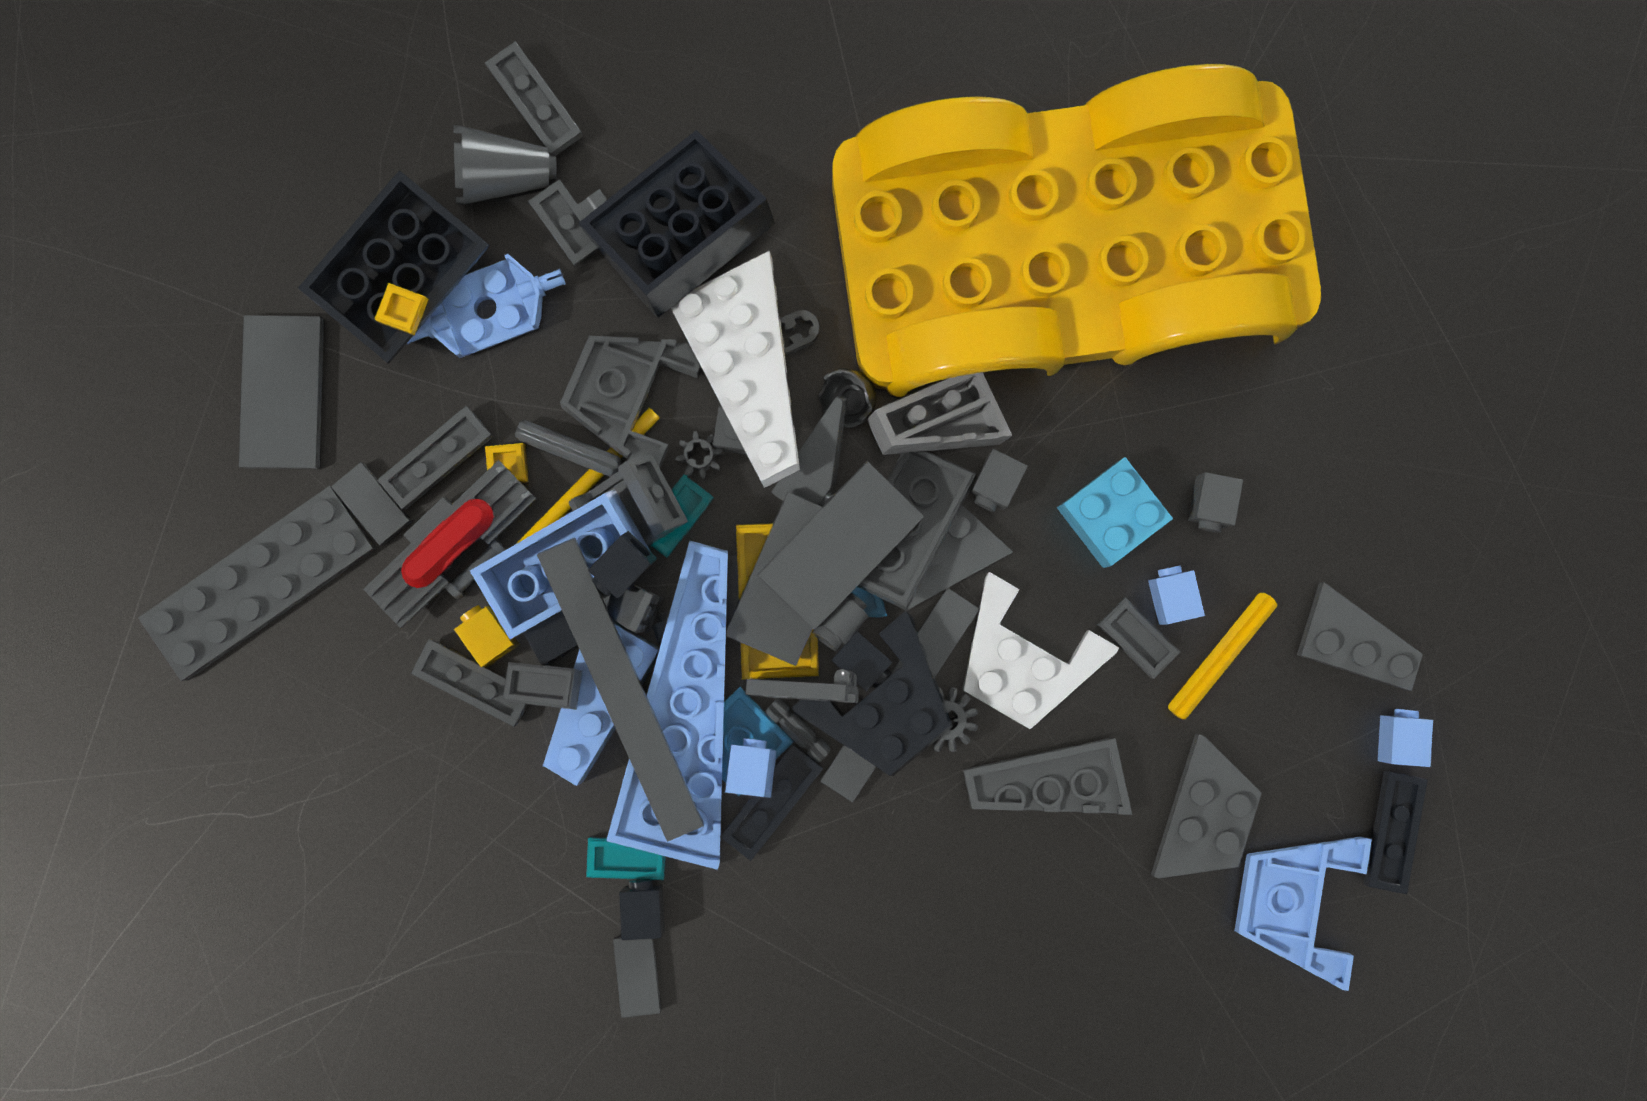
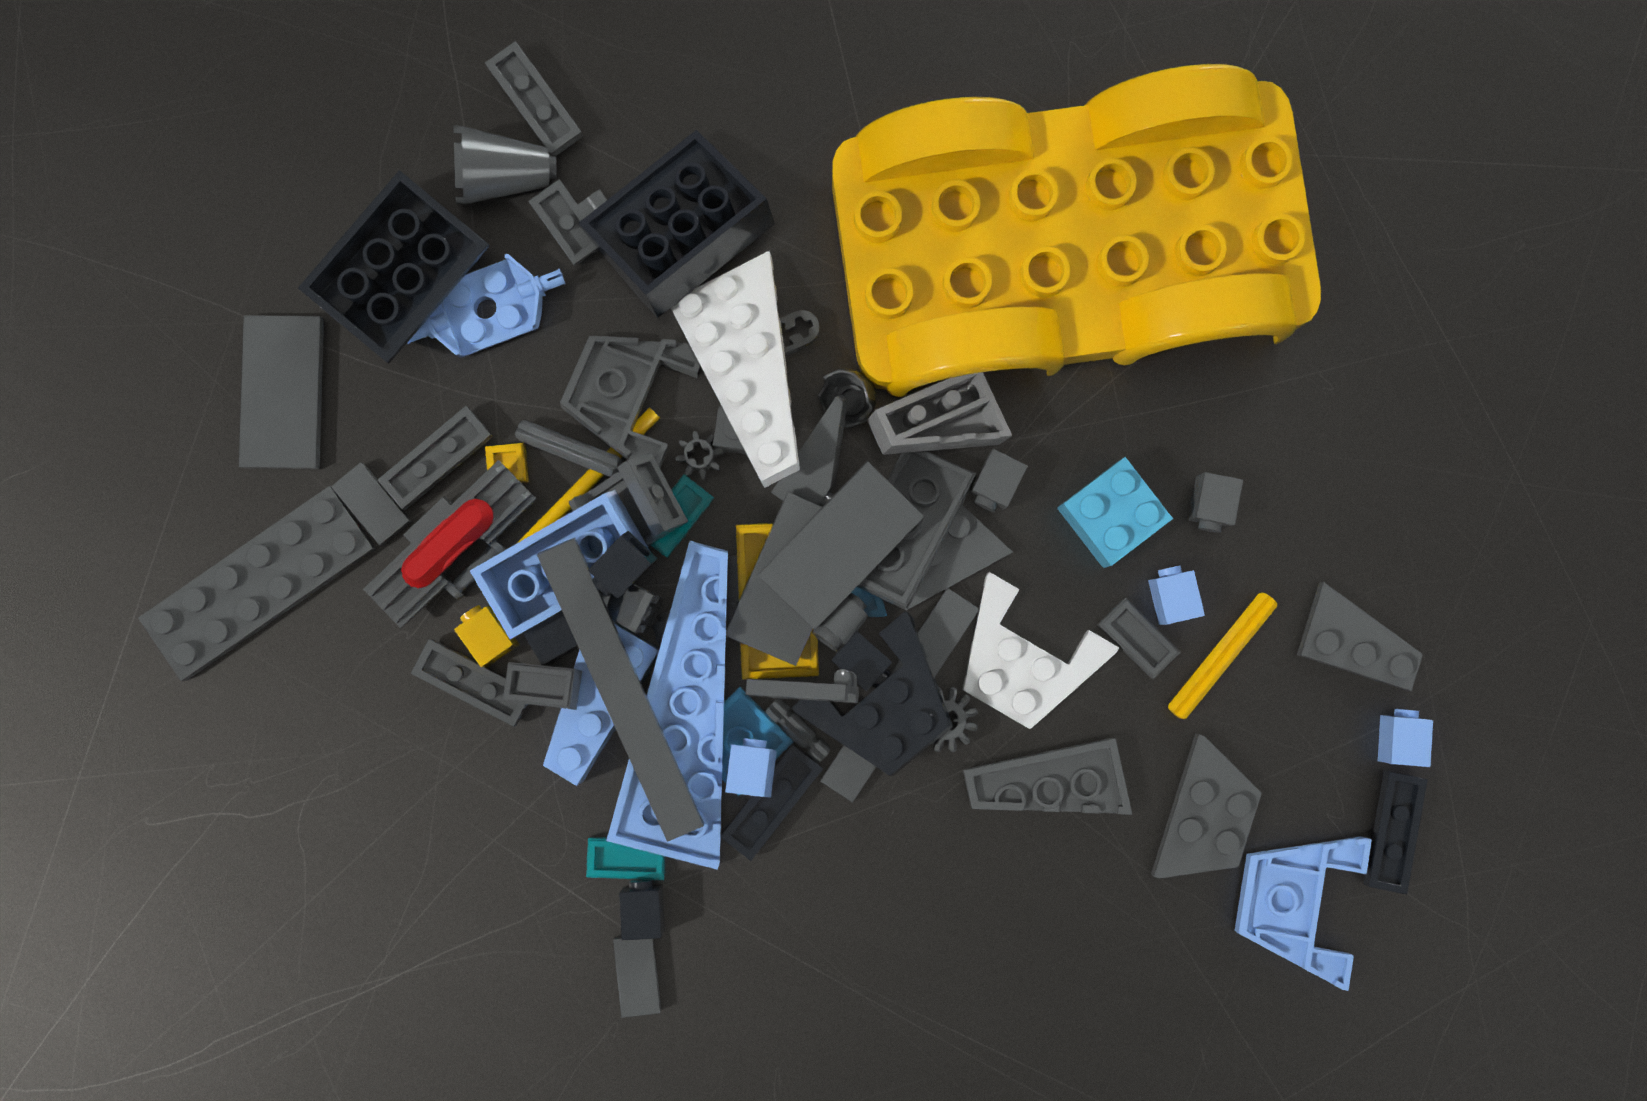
(401, 309): yellow tile -> none

